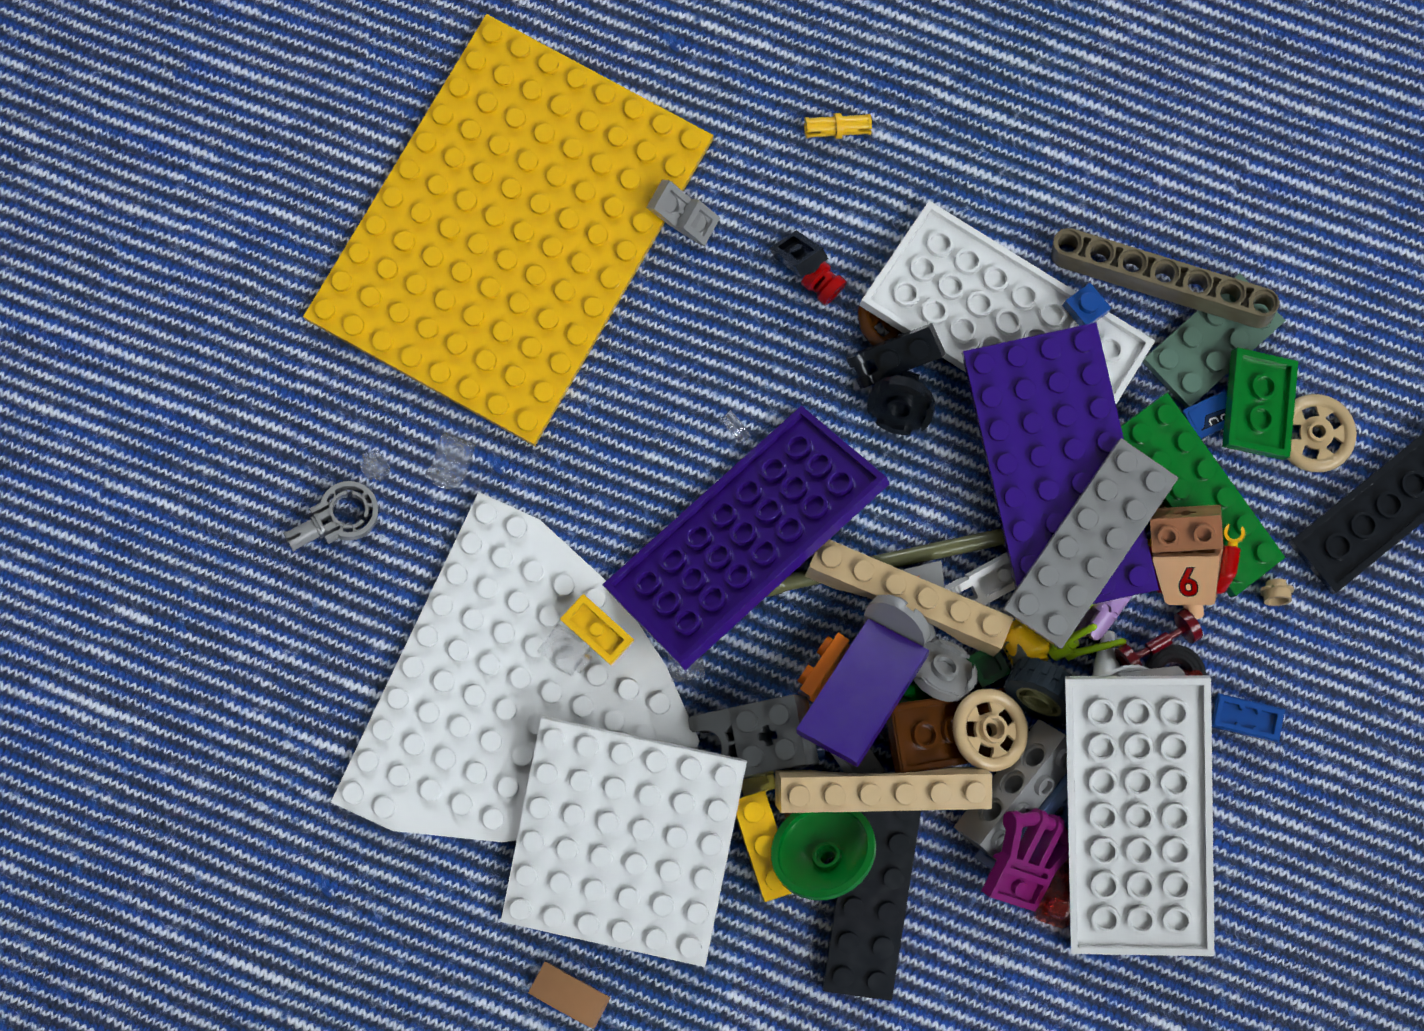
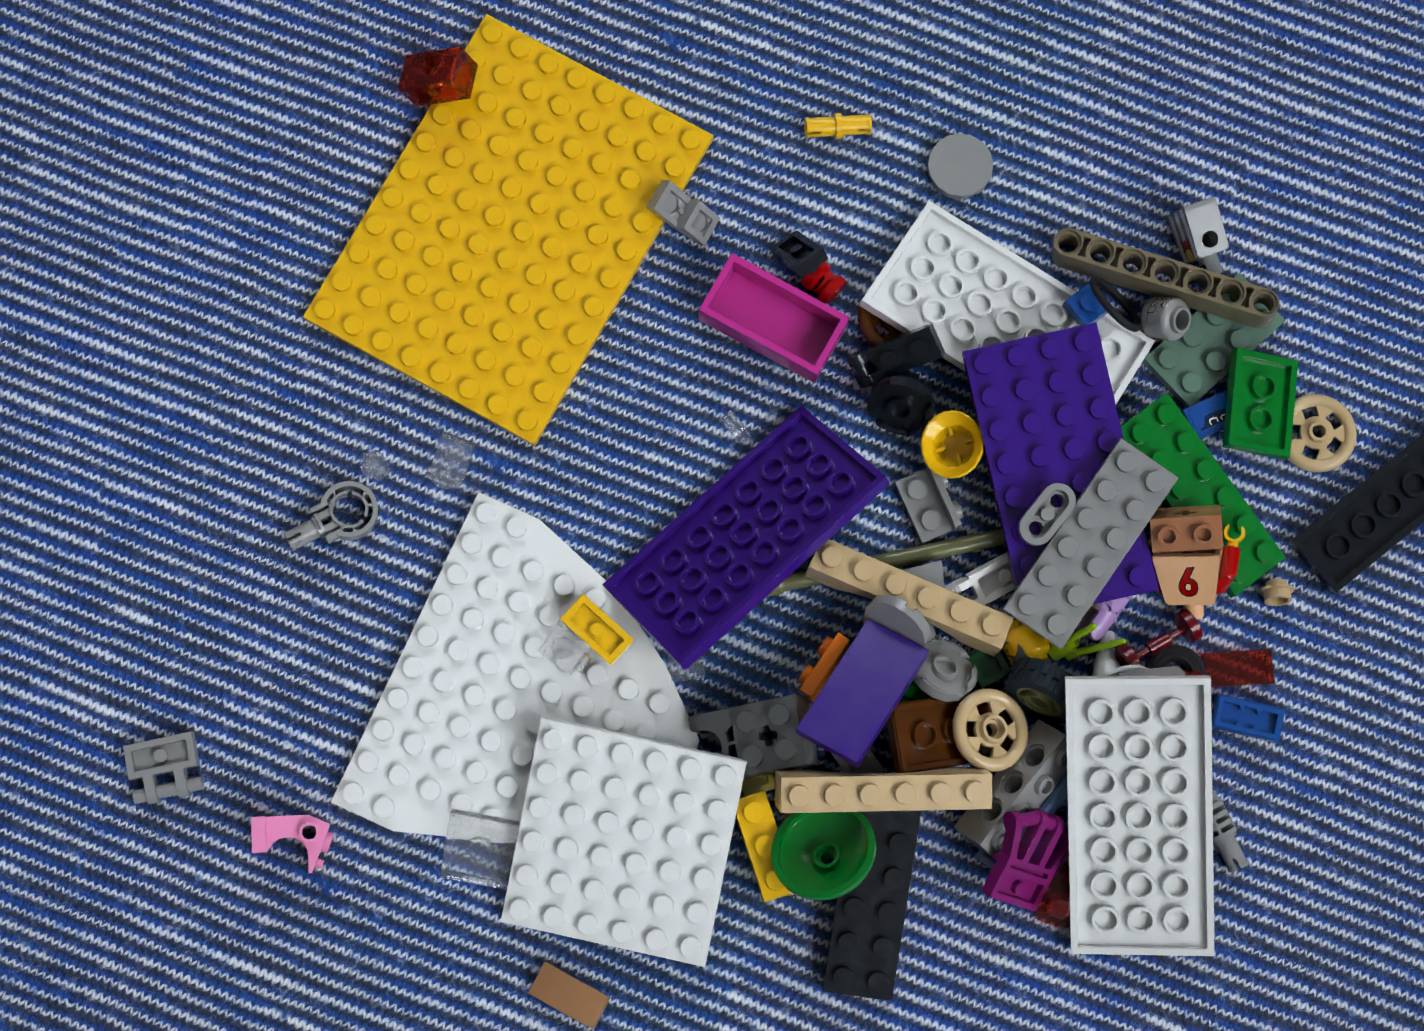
(162, 756): none -> light grey plate
(268, 830): none -> bright pink tile
(438, 76): none -> clear red brick
(479, 848): none -> clear tile
(773, 318): none -> dark pink piece
(929, 505): none -> light grey bracket
(952, 444): none -> yellow hat
(960, 166): none -> light grey tile
(1046, 515): none -> light grey plate
(1094, 282): none -> black tyre
(1165, 318): none -> light grey head
(1200, 233): none -> light grey torso
(1224, 836): none -> light grey hinge
(1239, 667): none -> clear red tile

